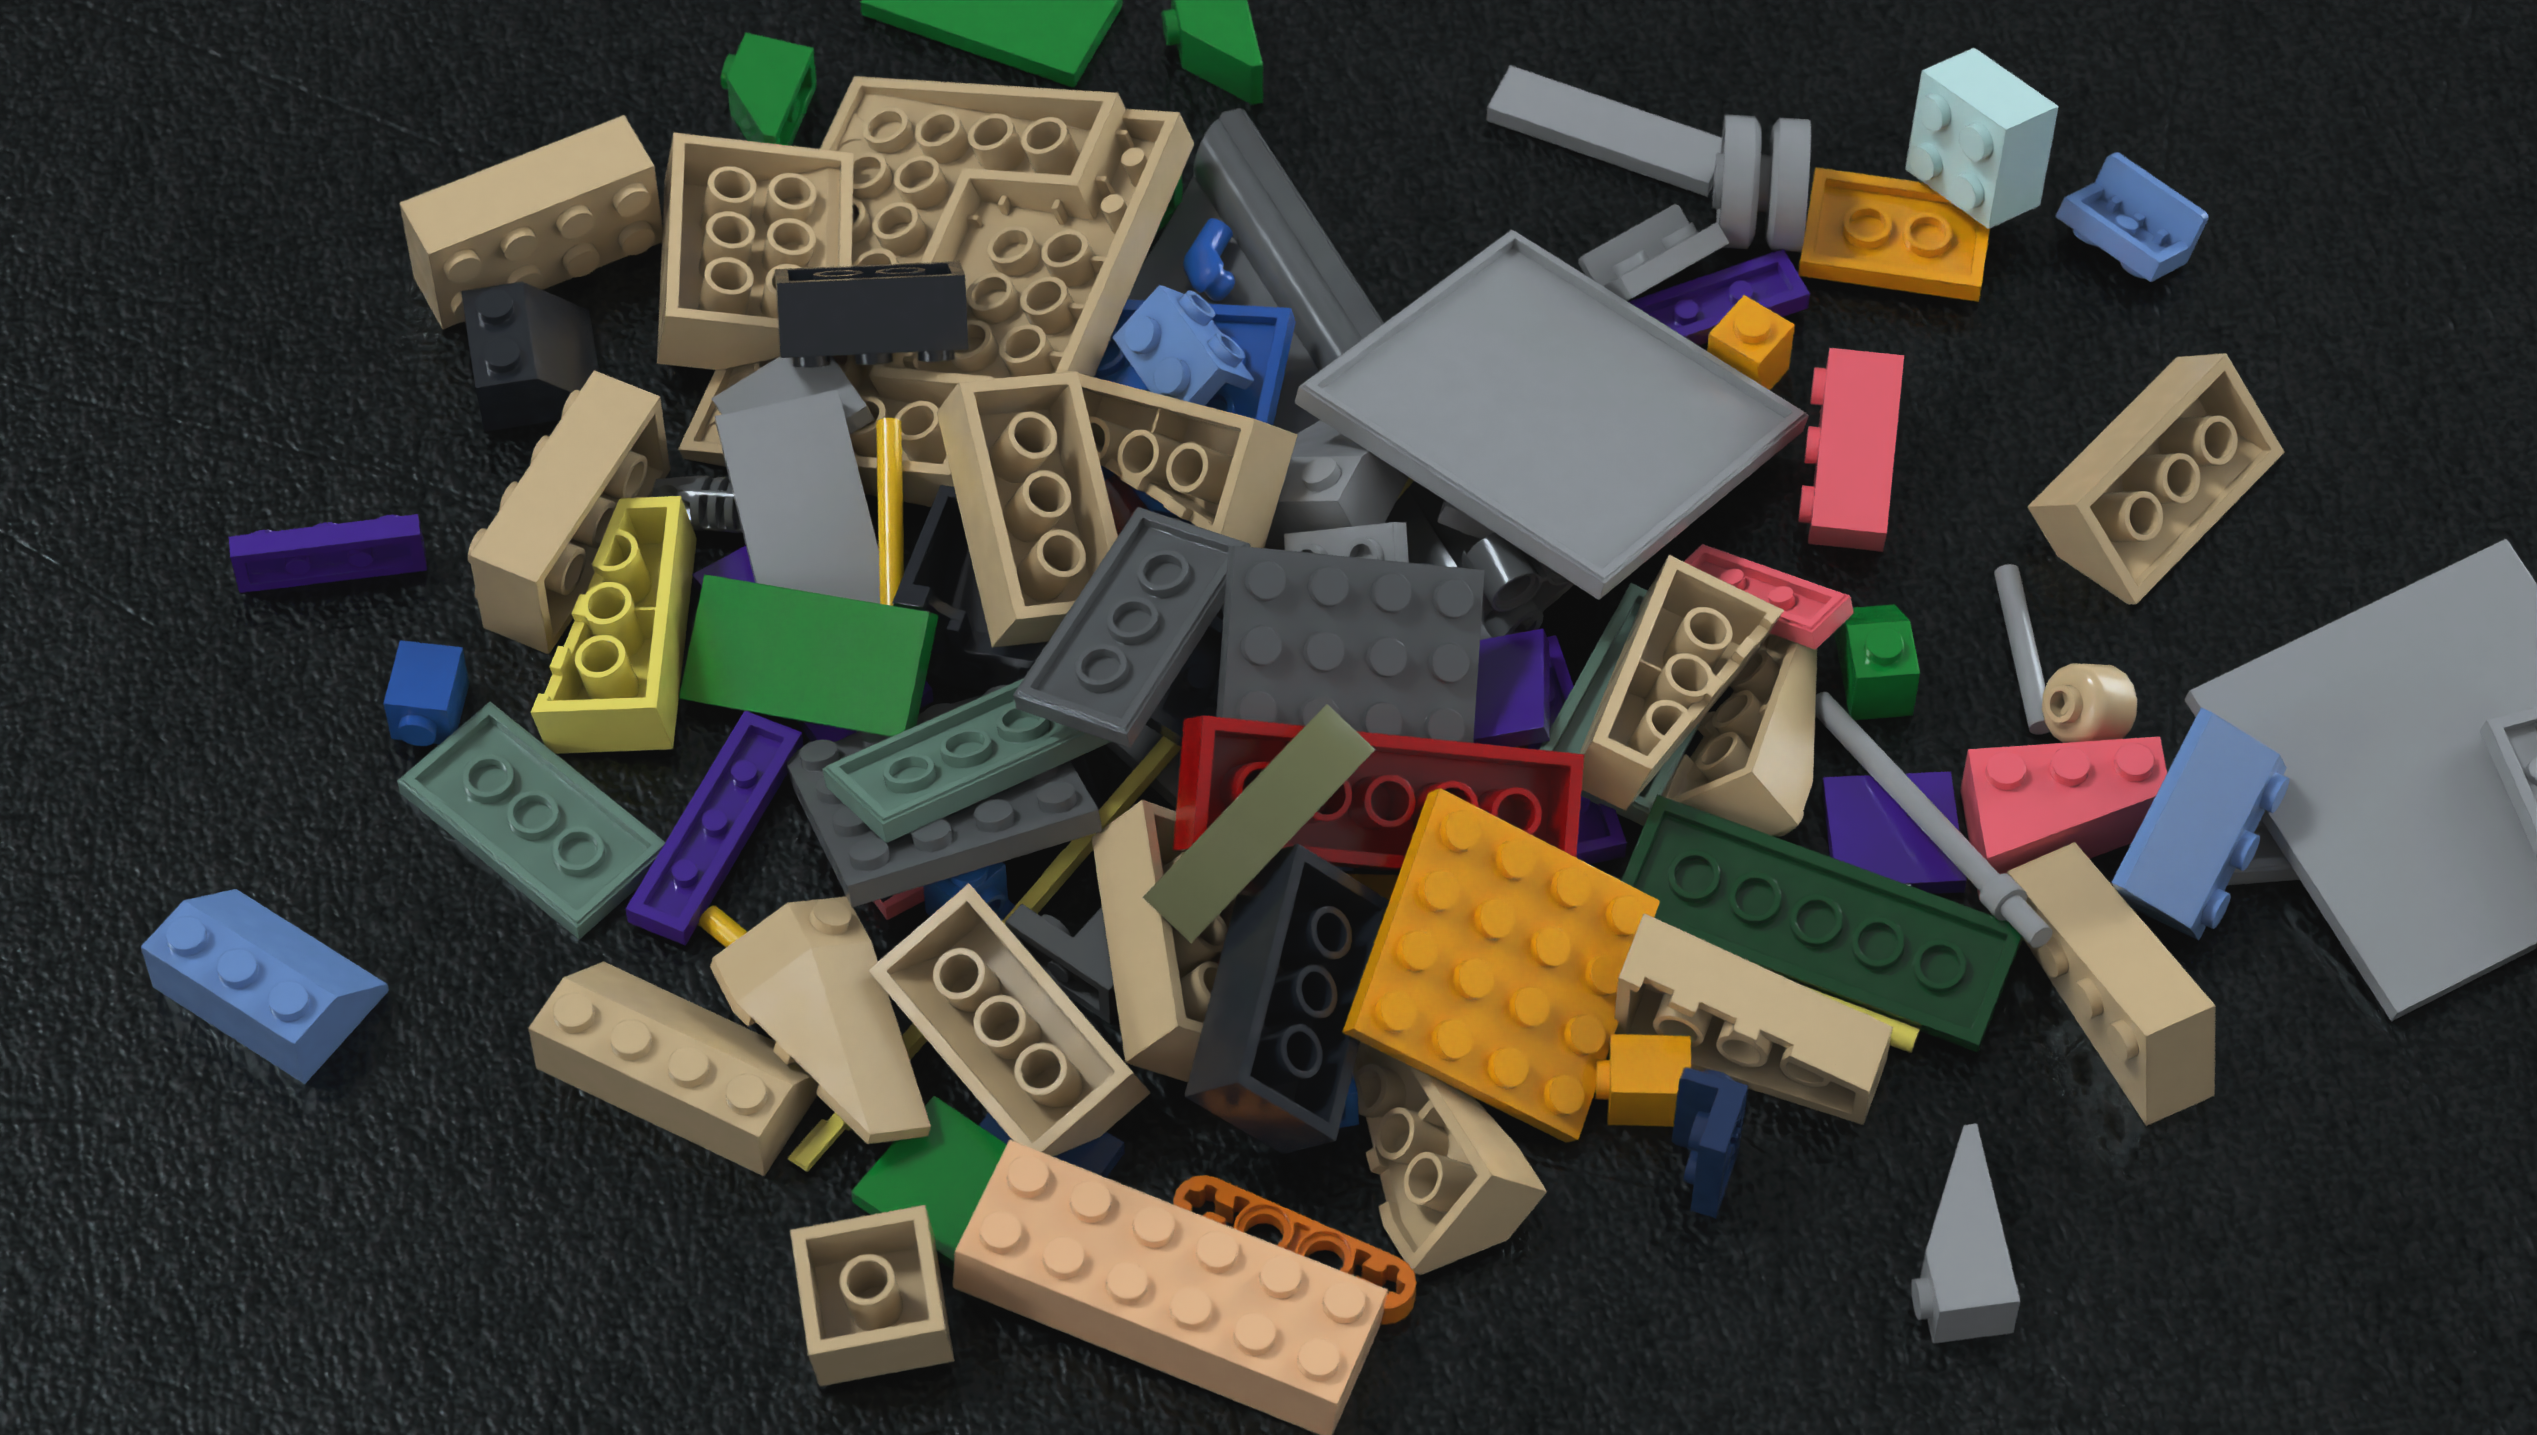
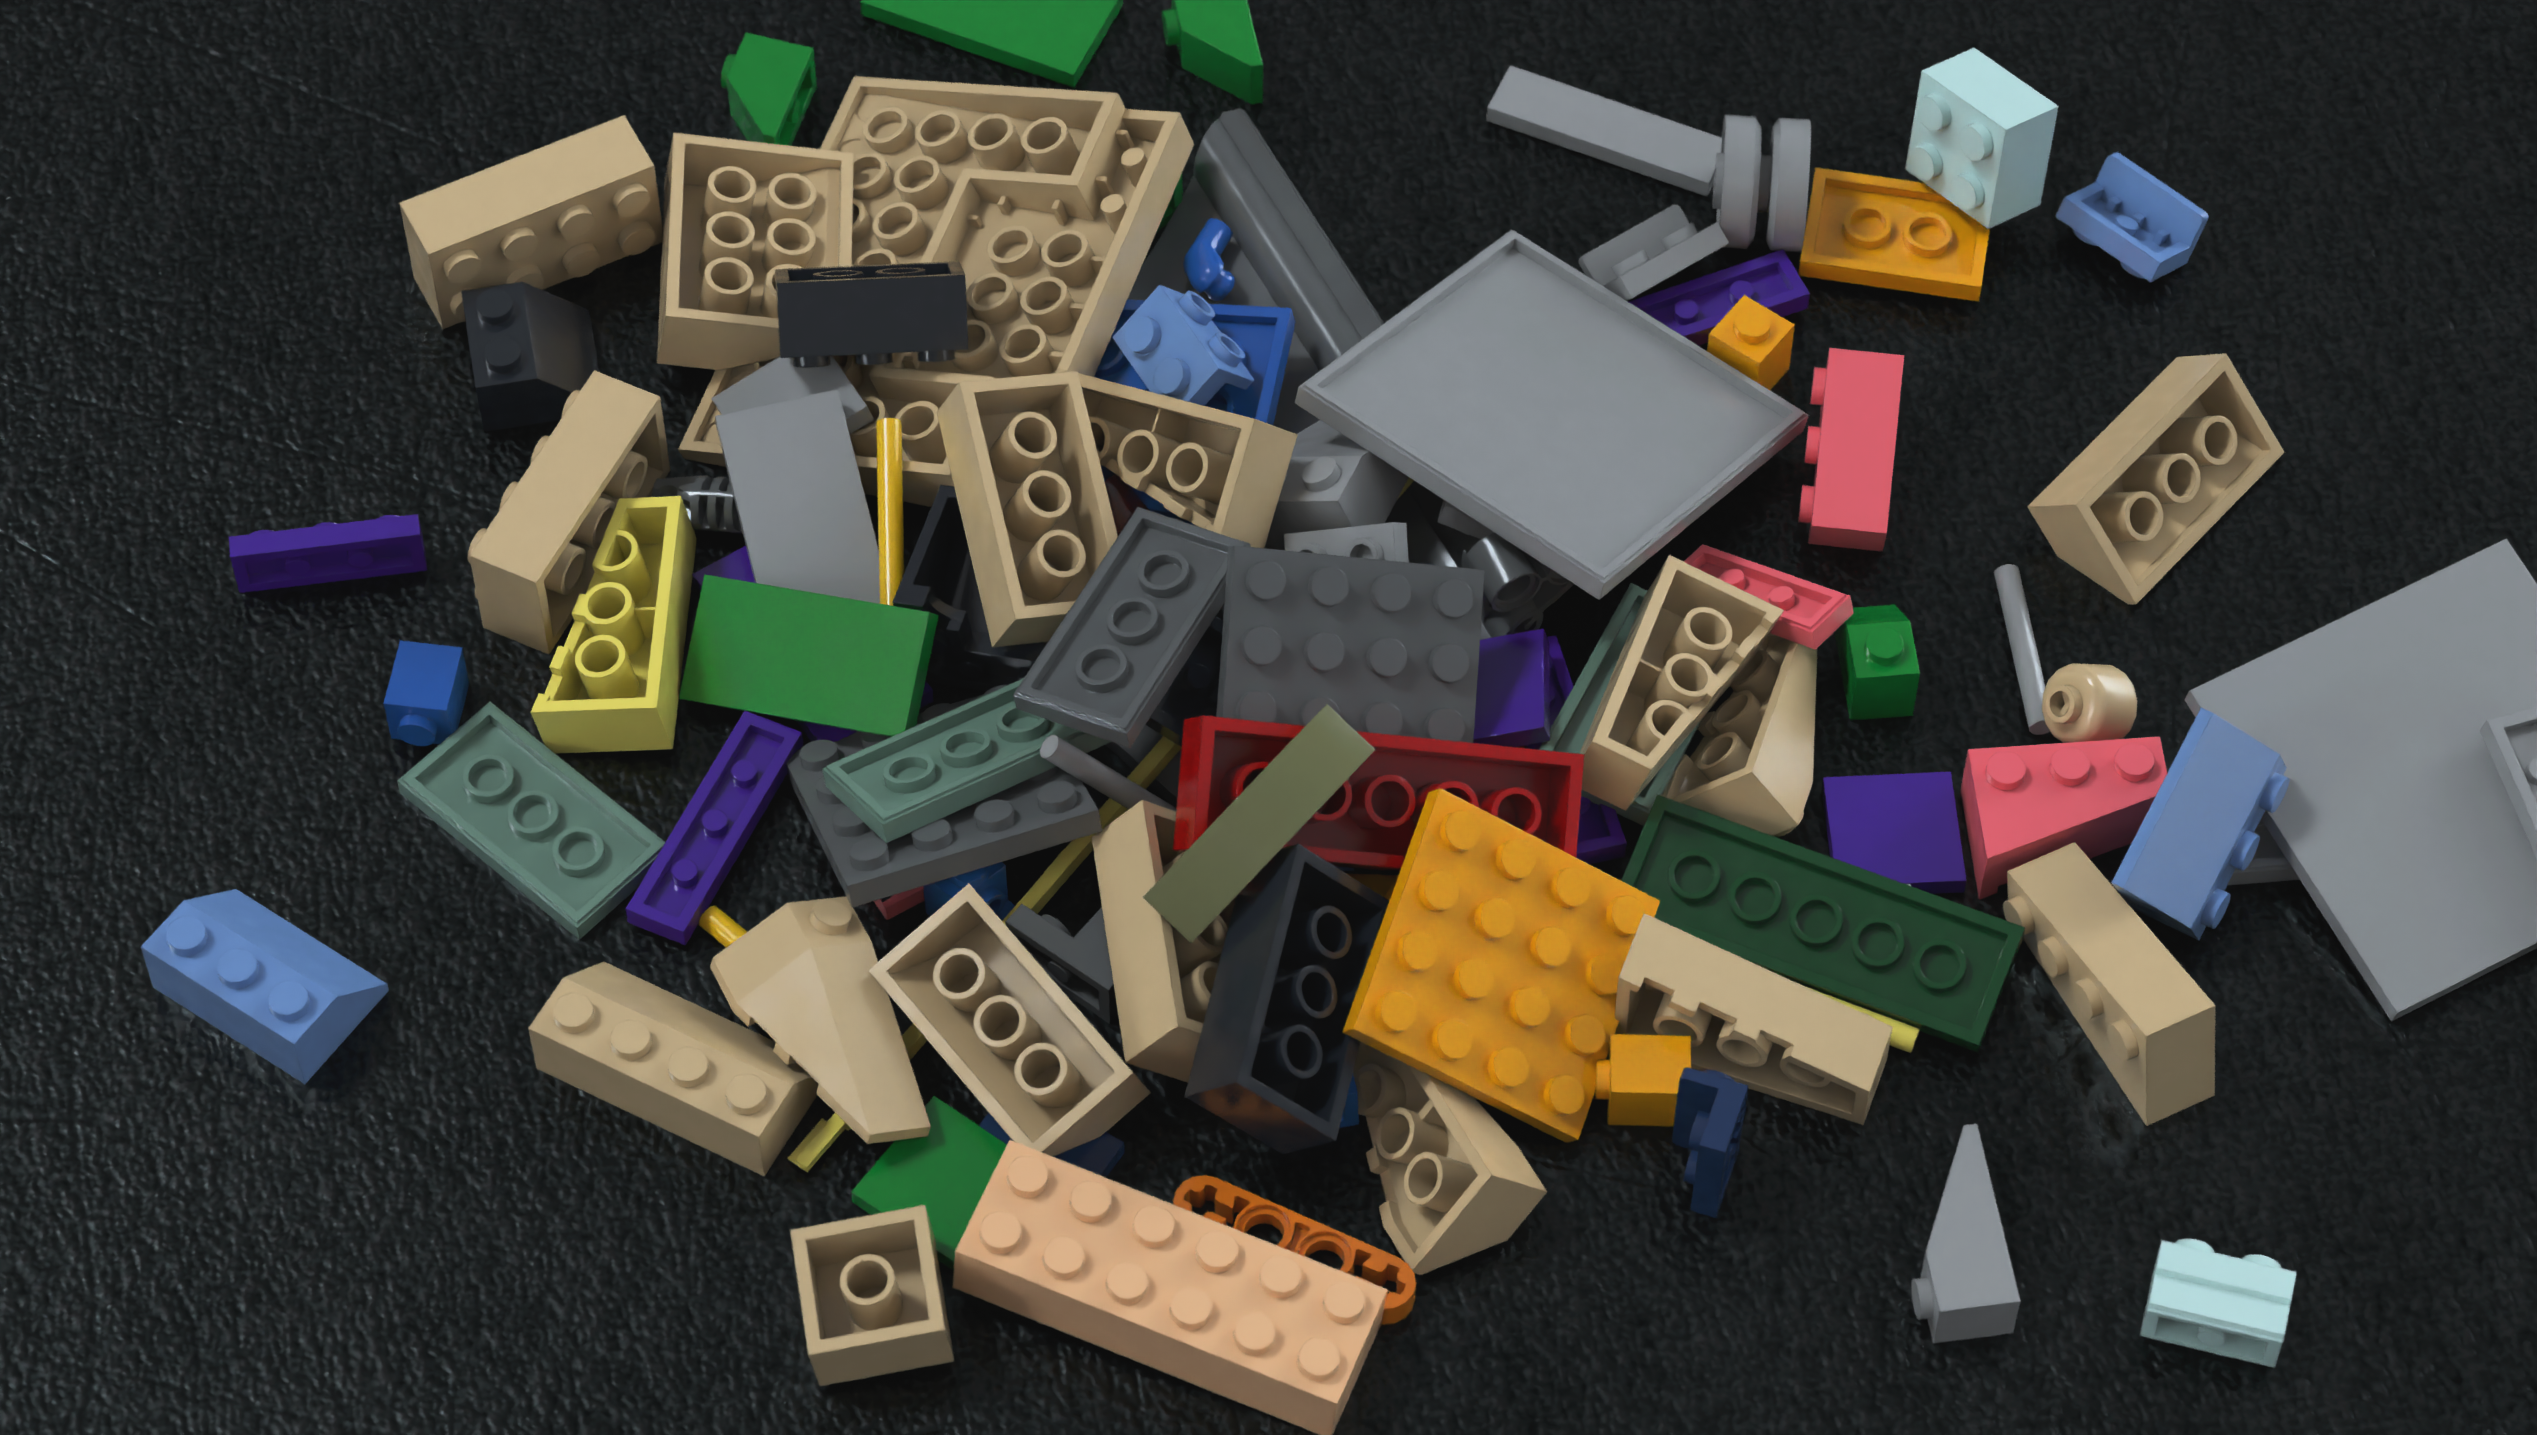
(1096, 774): none -> light grey bar
(1997, 891): light grey bar -> none
(2218, 1302): none -> light aqua brick

